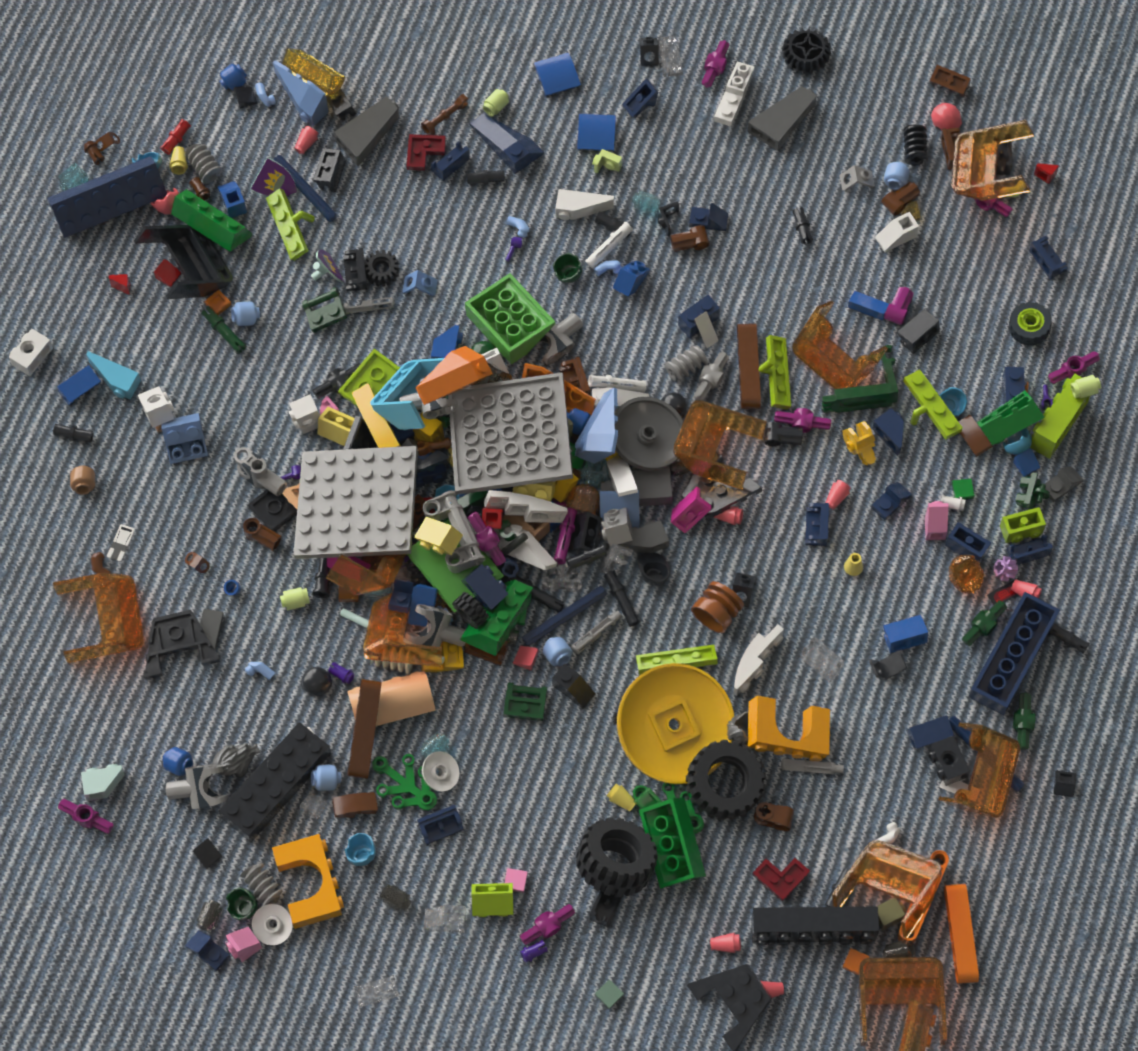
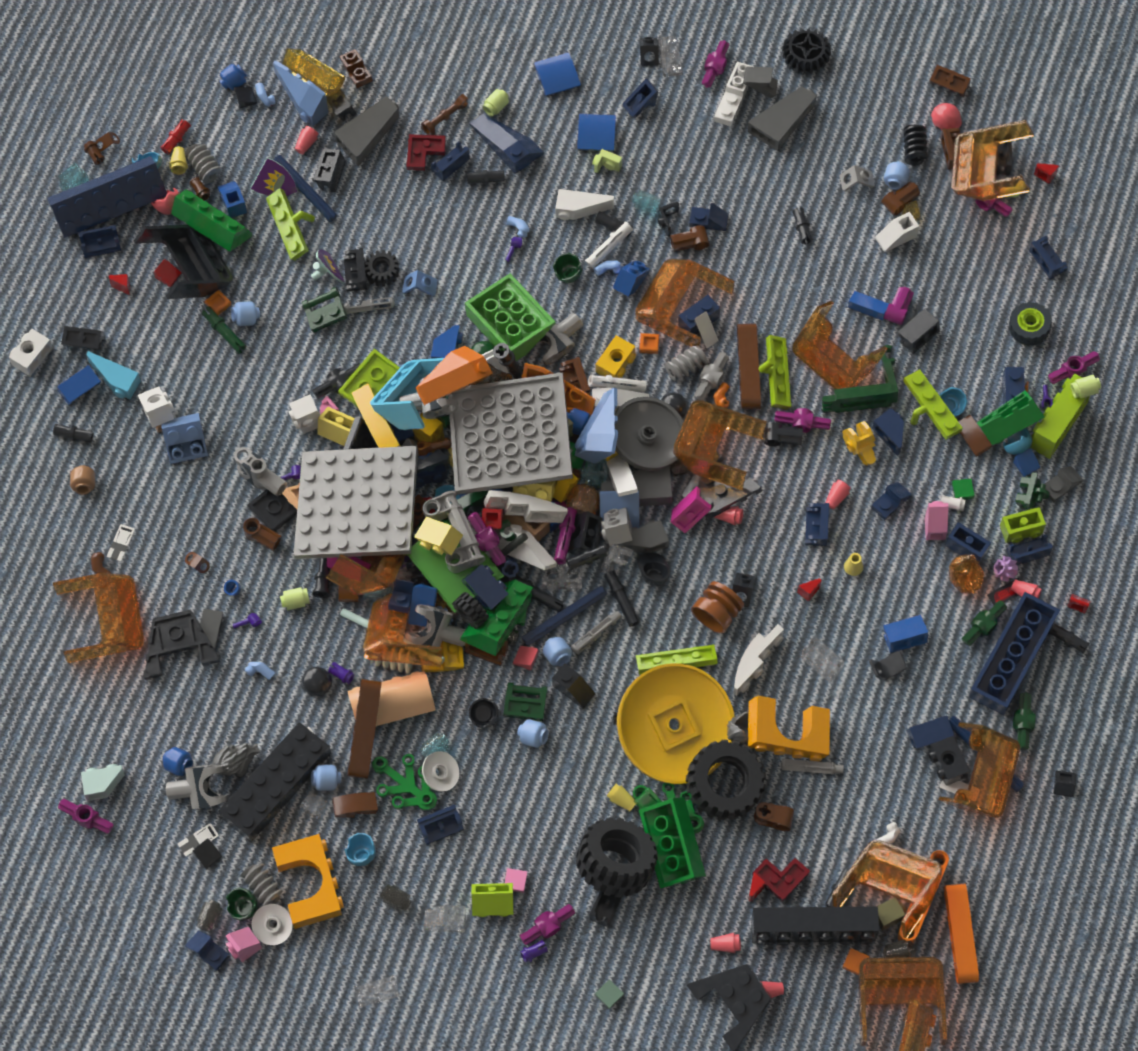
(82, 338): none -> black hinge
(99, 241): none -> dark blue hinge
(197, 838): none -> sticker
(252, 618): none -> dark purple hand
(355, 68): none -> reddish brown slope
(483, 713): none -> black hair
(507, 358): none -> black pin
(533, 733): none -> light blue head
(619, 349): none -> yellow brick
(649, 343): none -> orange tile
(668, 290): none -> clear orange windscreen
(719, 395): none -> orange arm
(757, 887): none -> red slope
(761, 80): none -> dark grey slope
(809, 589): none -> red slope
(1078, 603): none -> red slope

